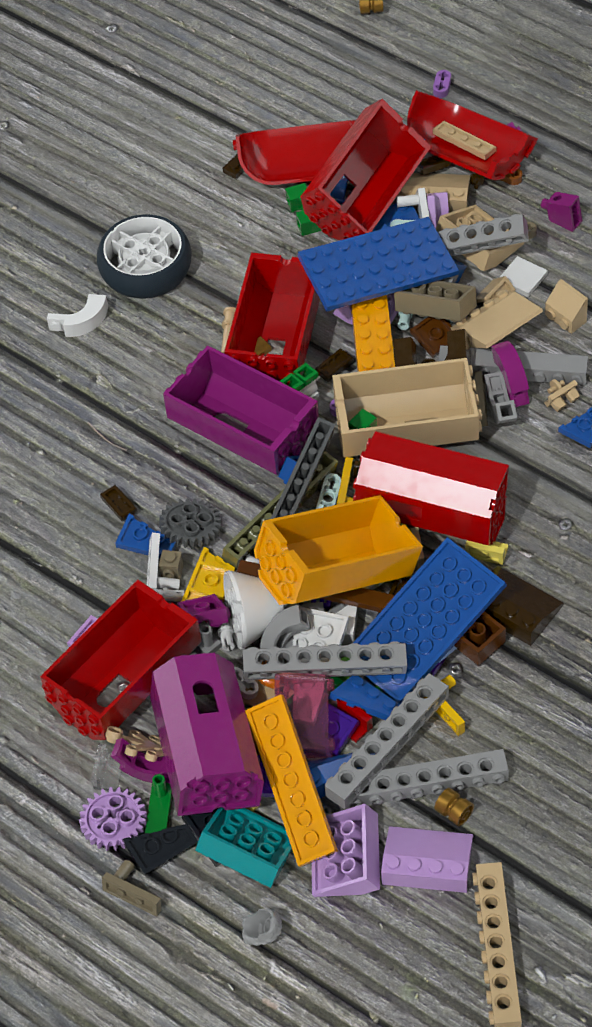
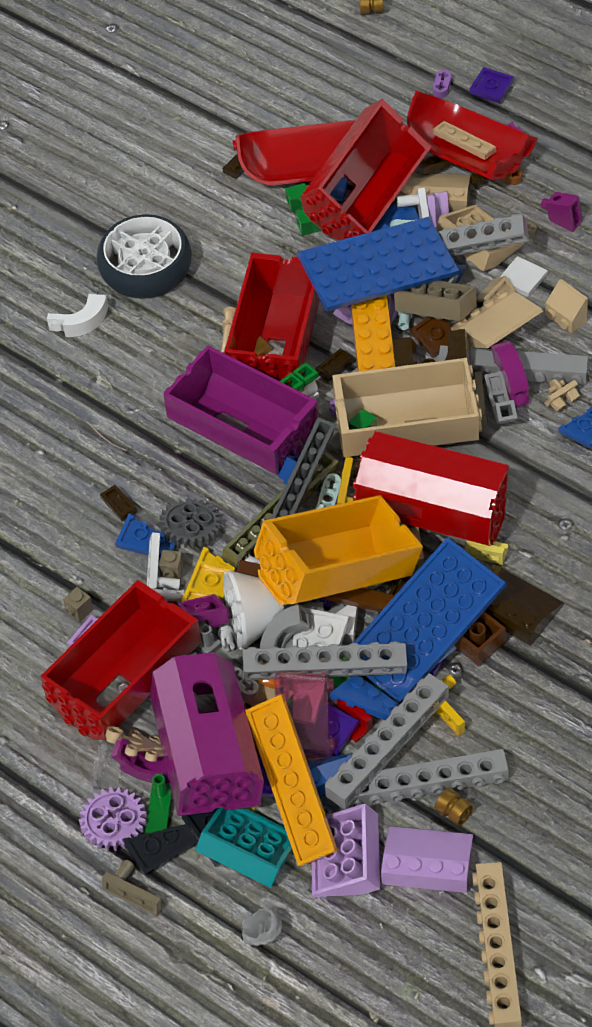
(78, 604): none -> dark tan brick
(491, 85): none -> dark purple plate

